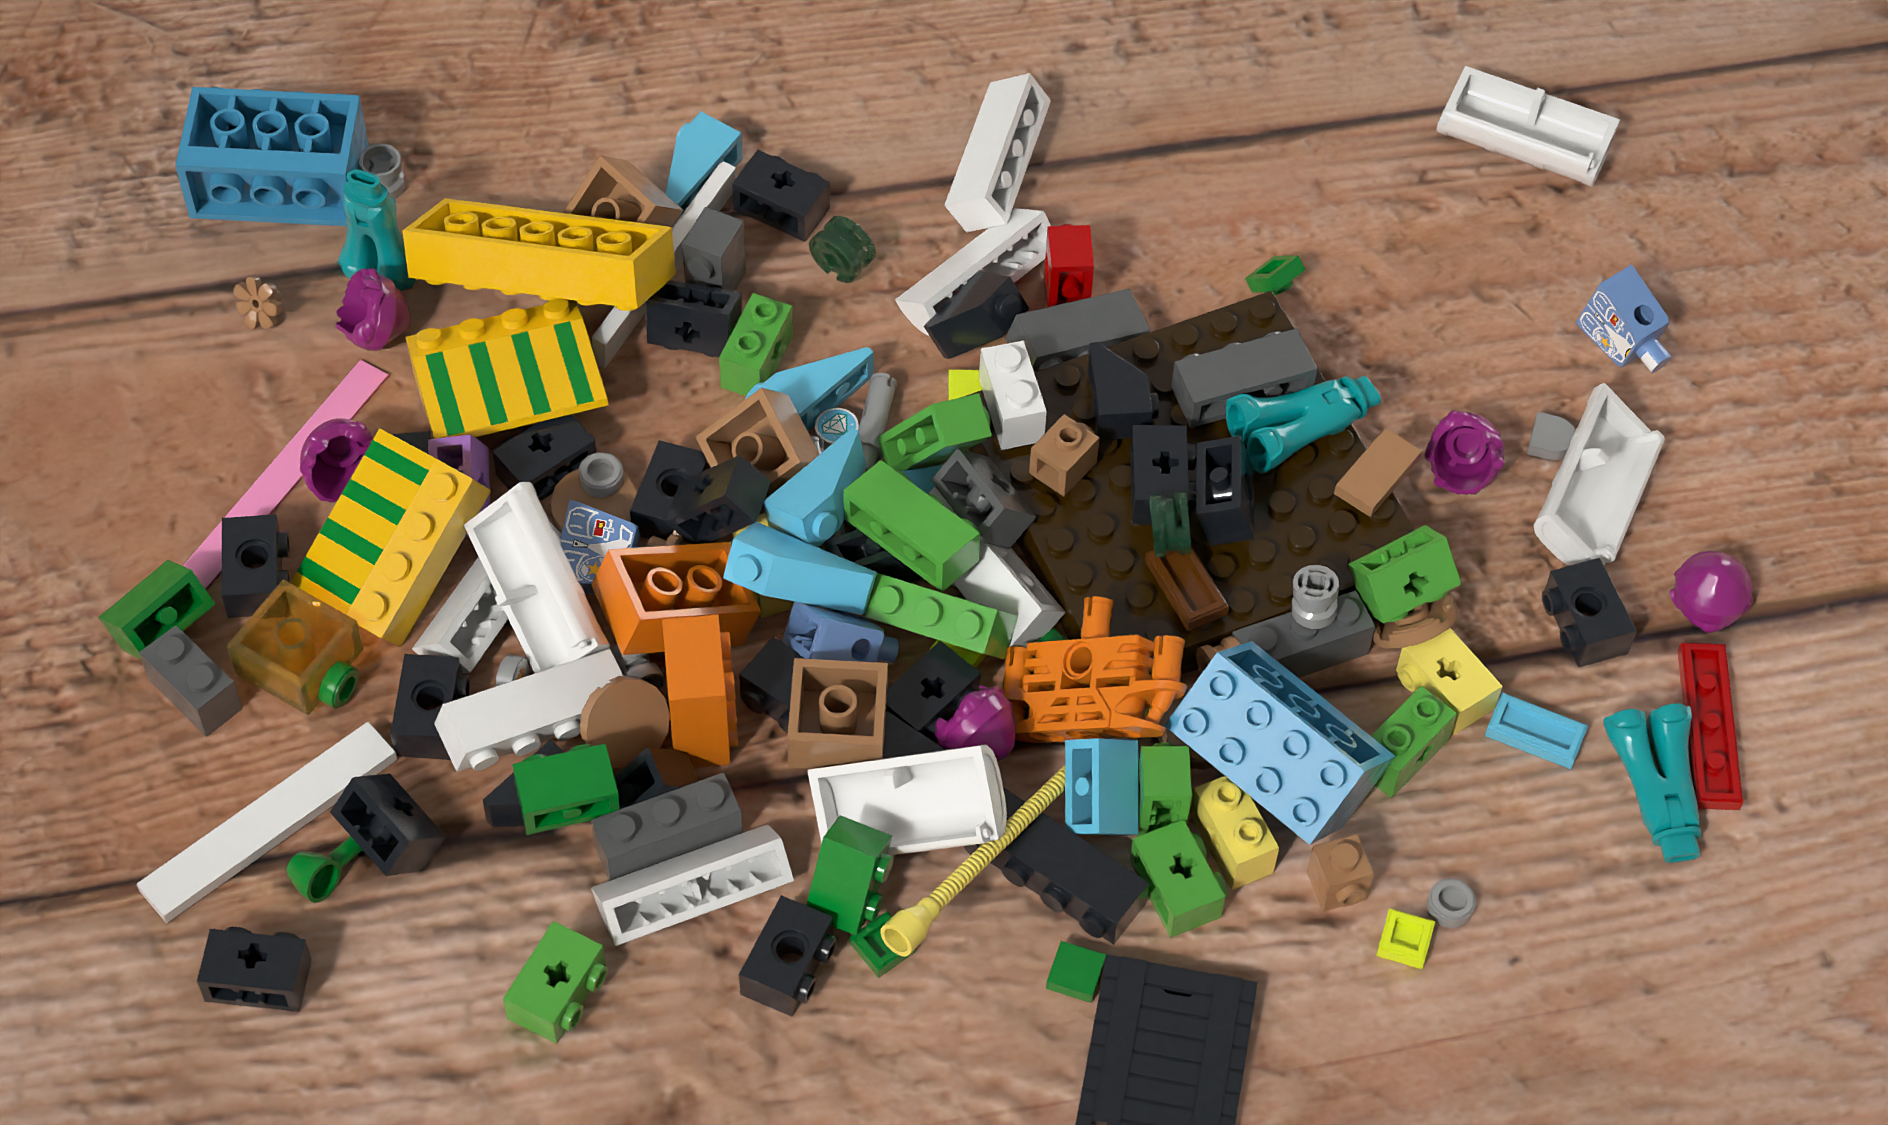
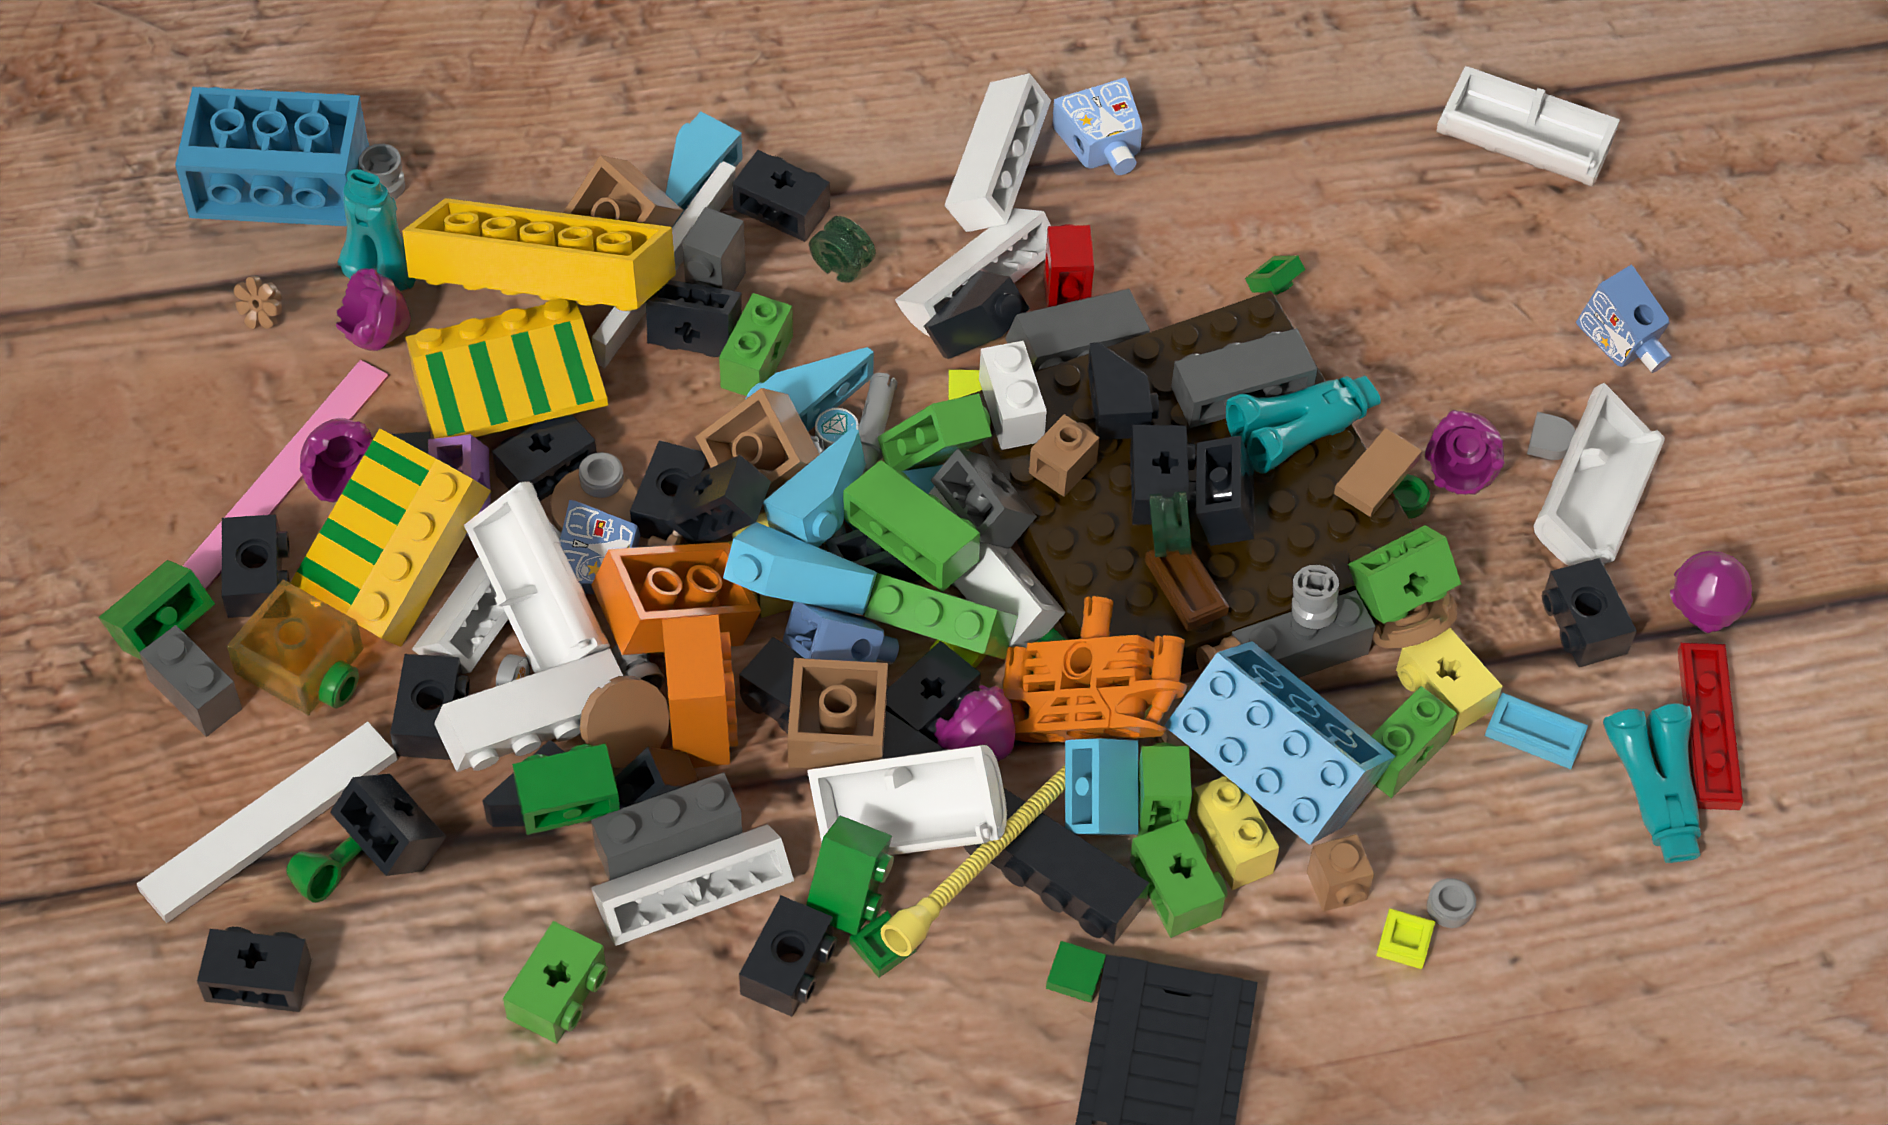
(1100, 125): none -> light blue torso
(1412, 496): none -> green tile

